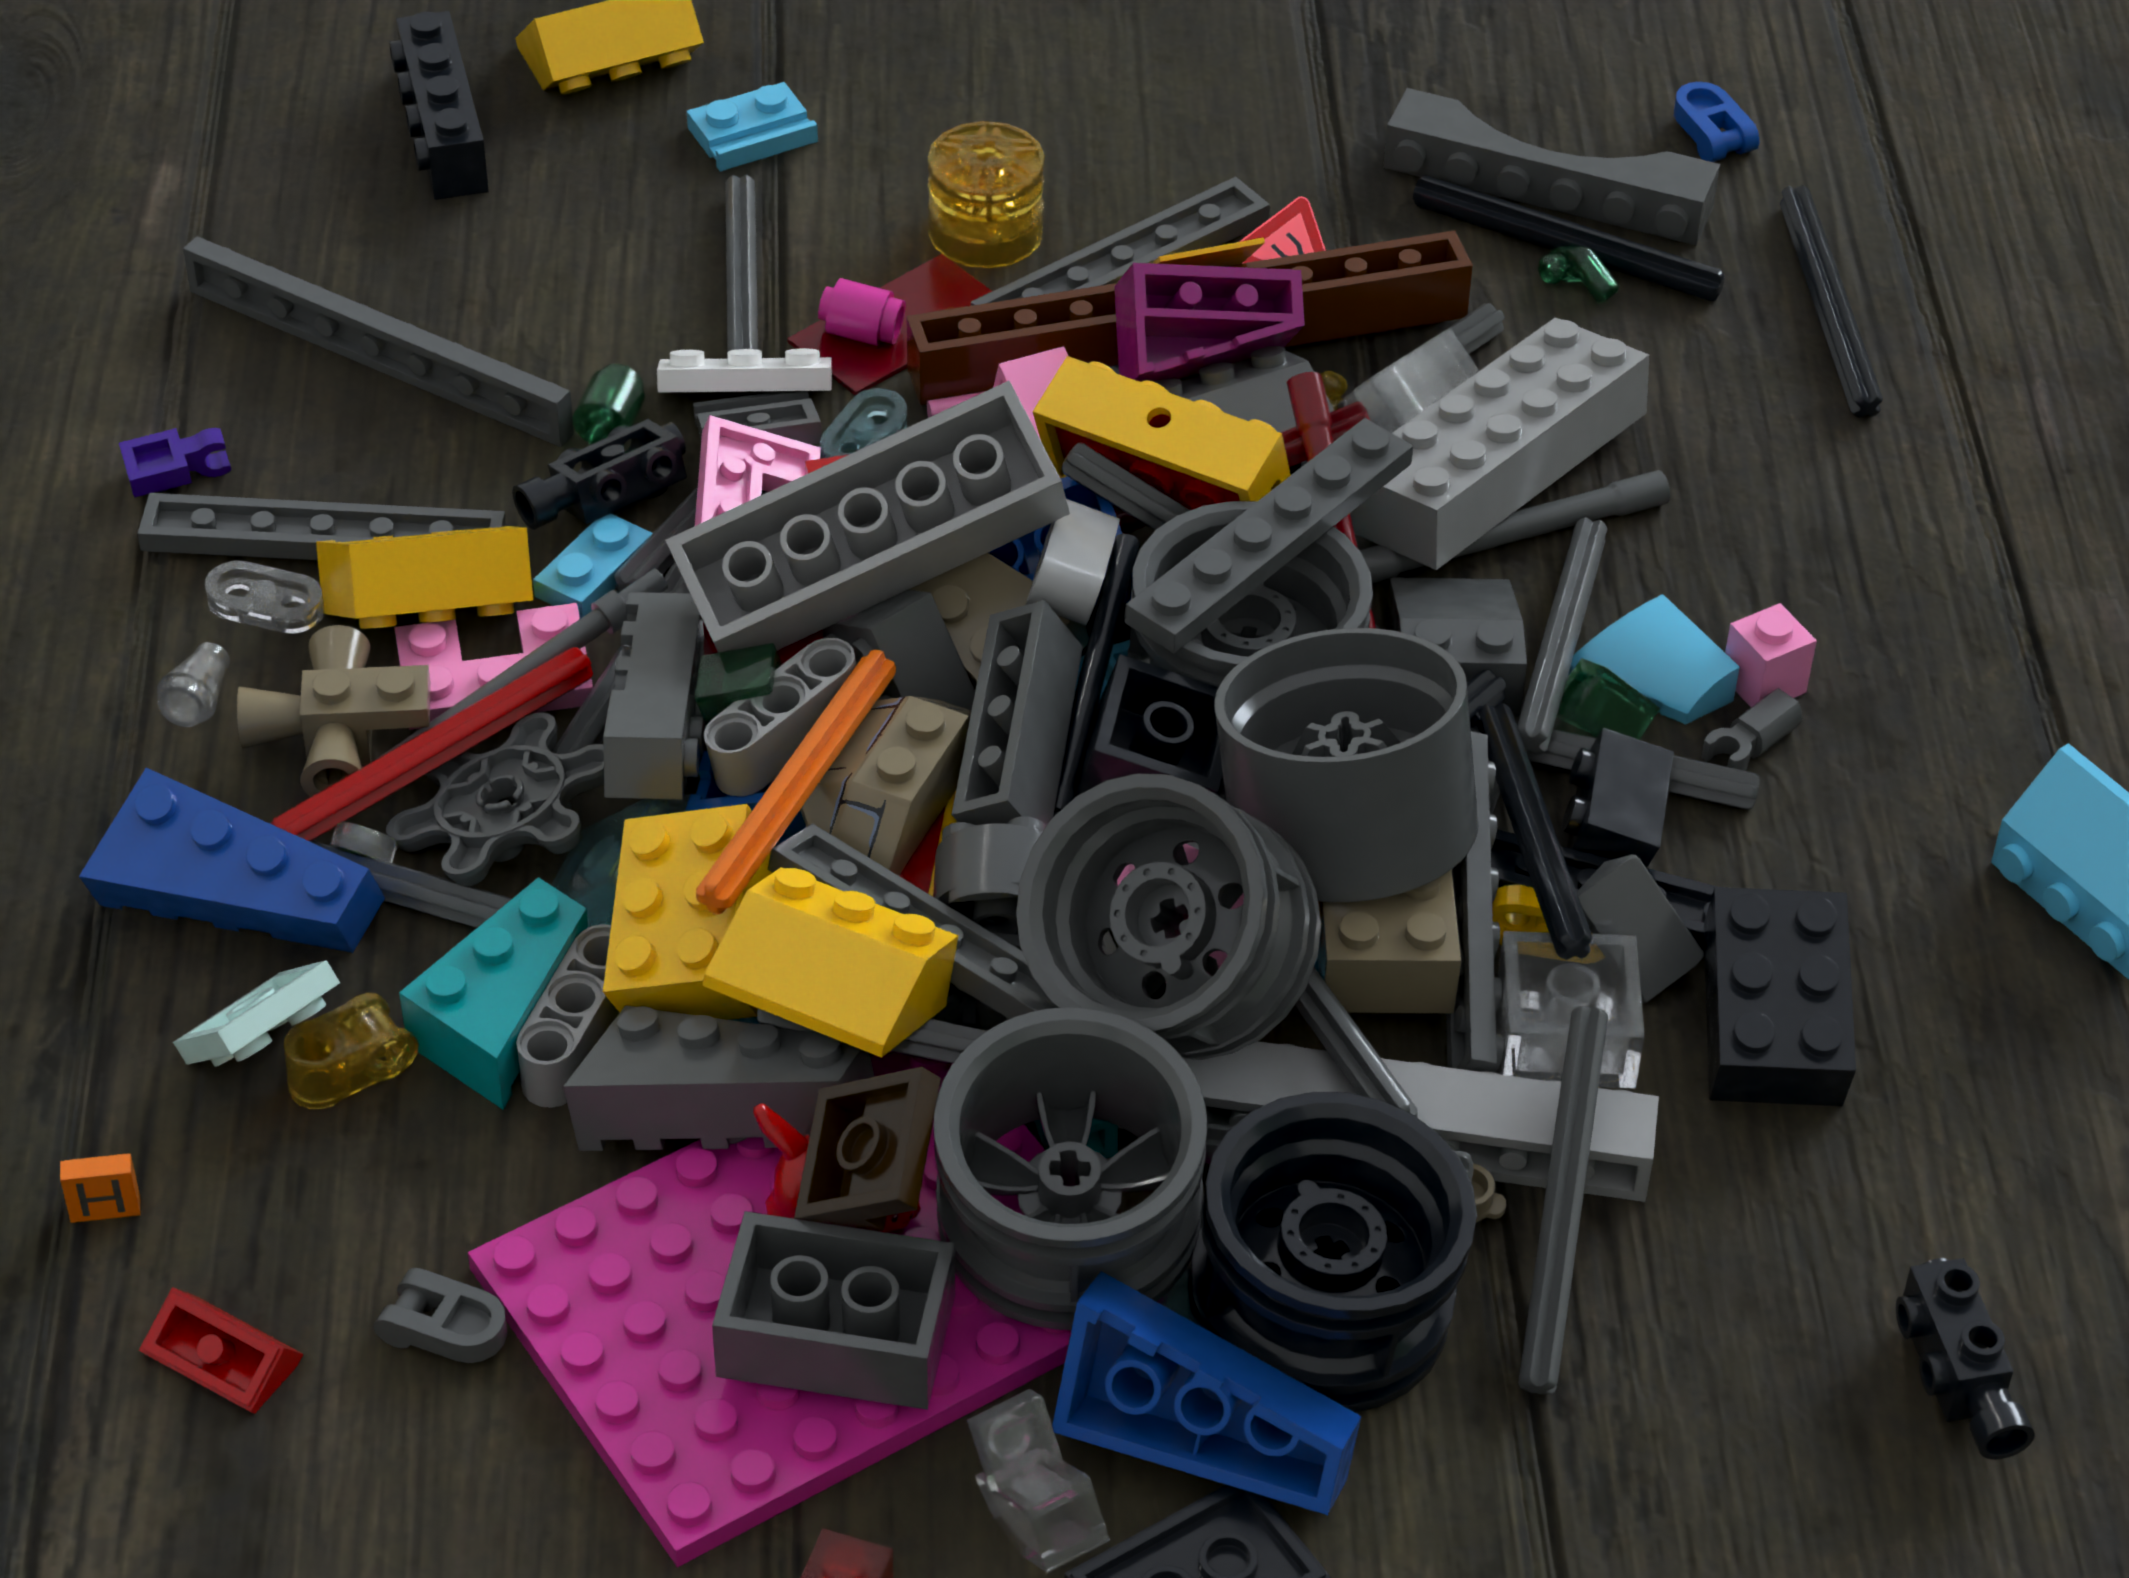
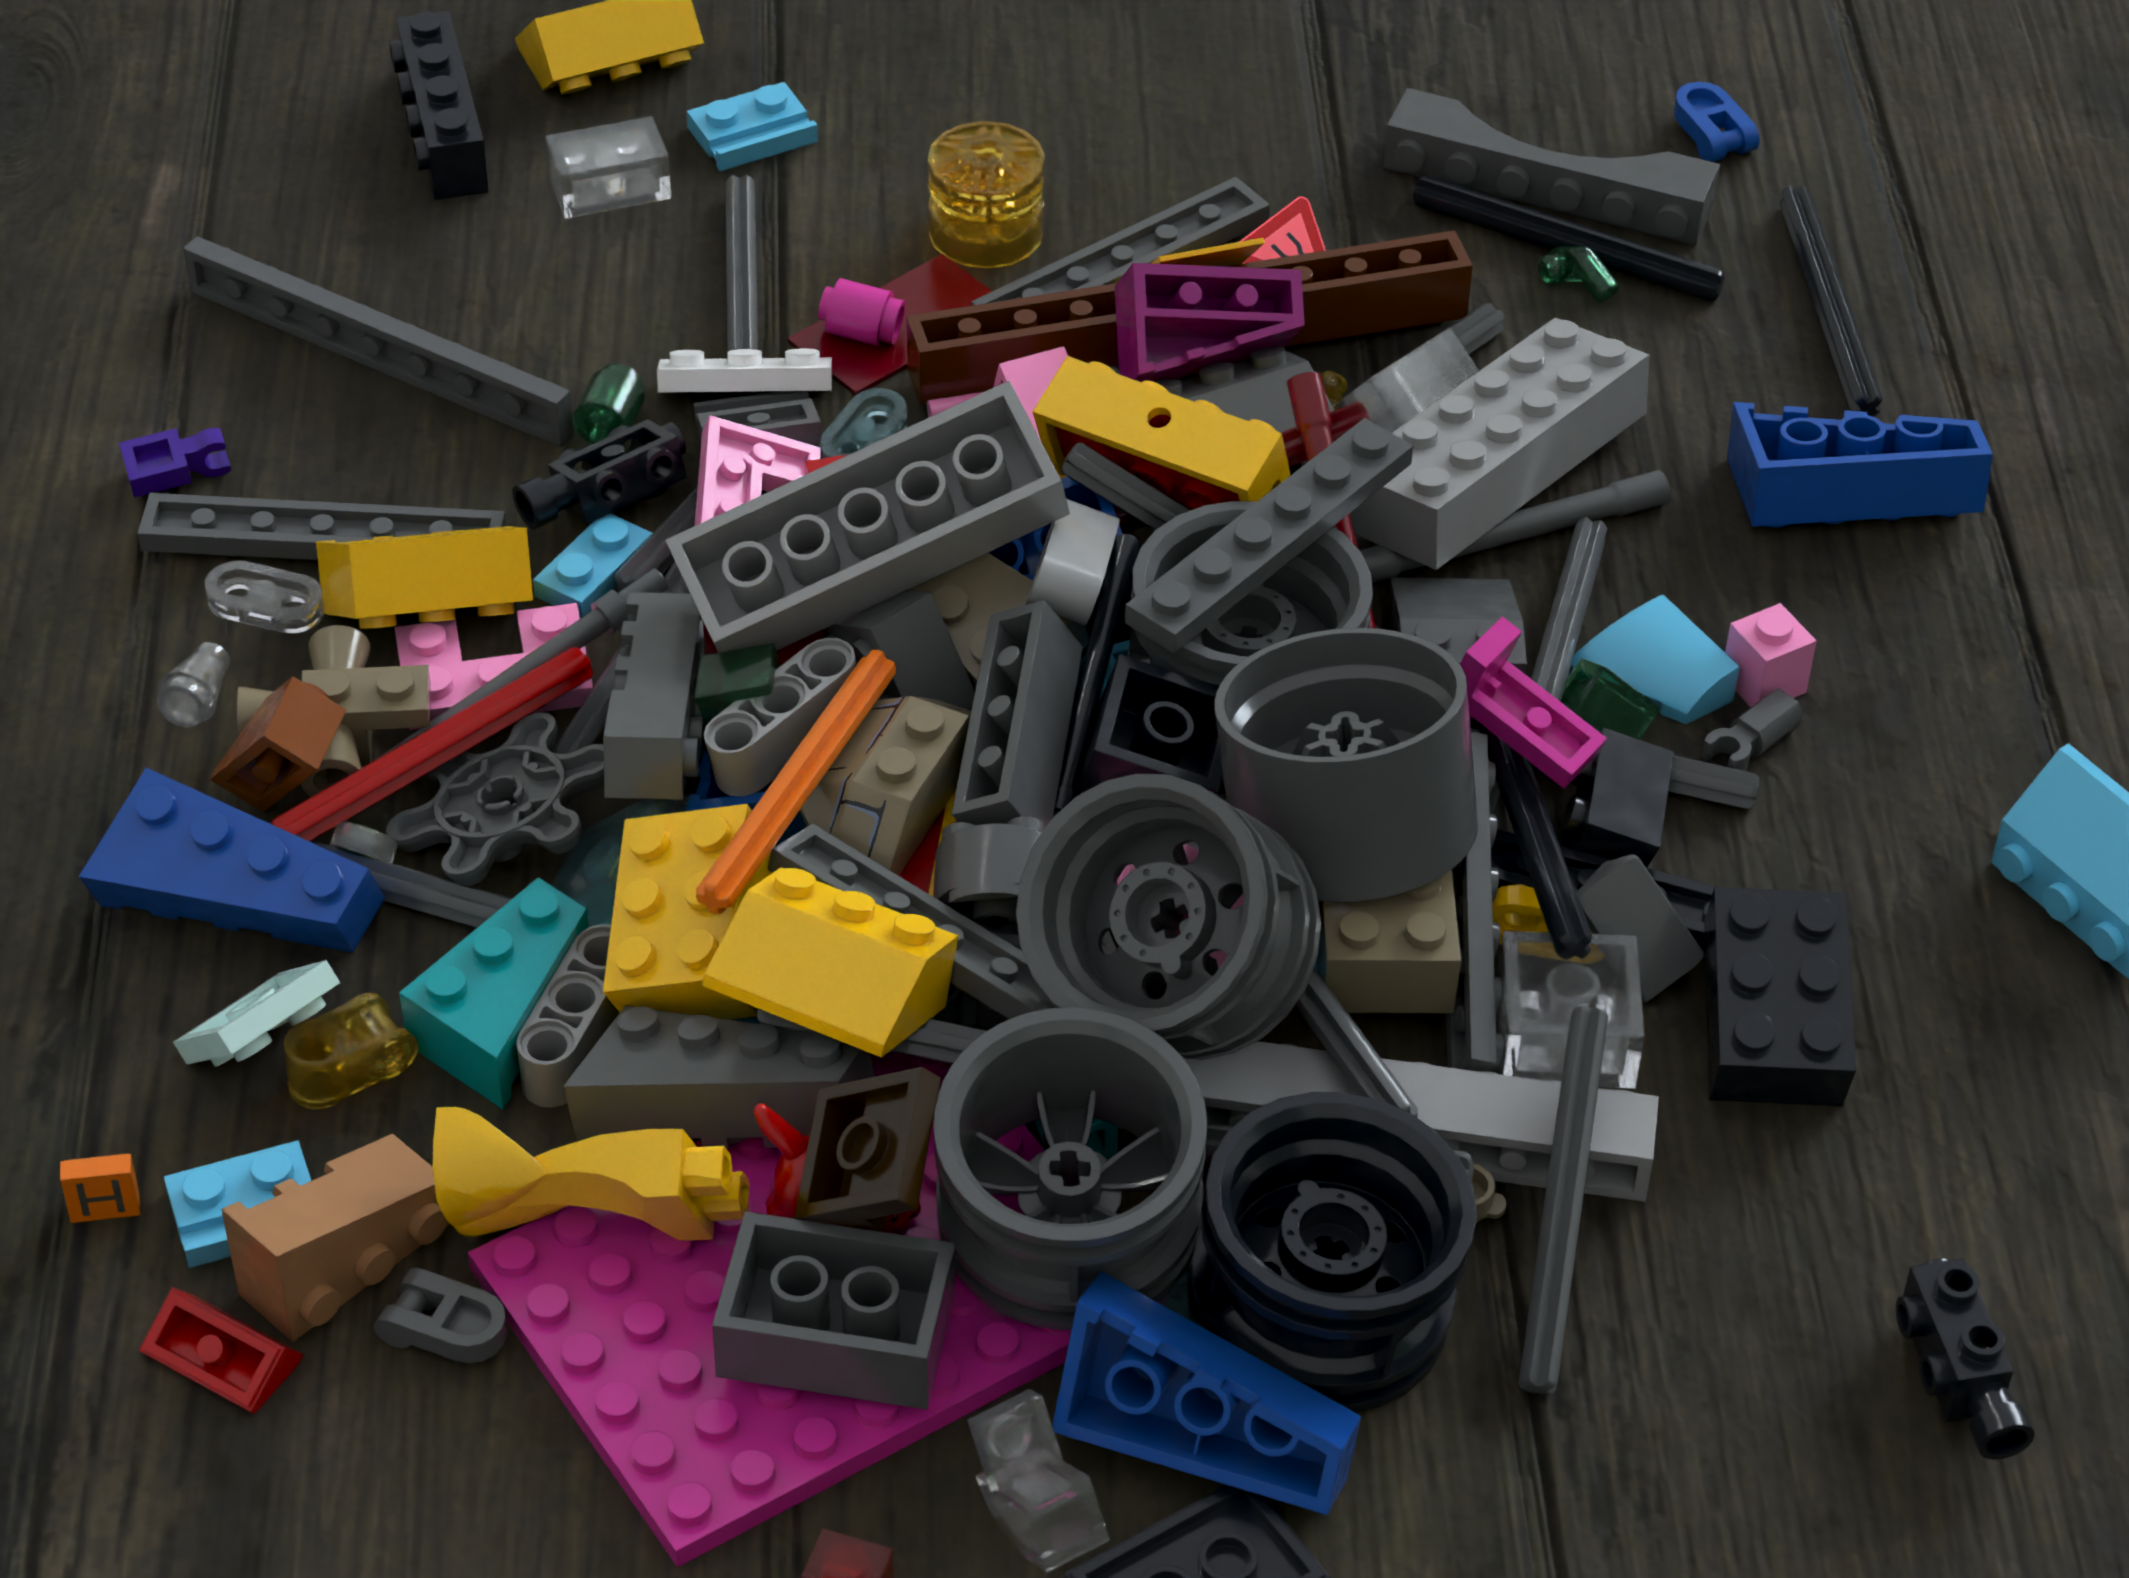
(203, 1191): none -> medium azure plate
(280, 744): none -> dark orange slope
(333, 1235): none -> medium nougat wedge
(608, 167): none -> clear brick
(649, 1174): none -> yellow hips
(1523, 711): none -> dark pink bracket
(1855, 466): none -> blue wedge

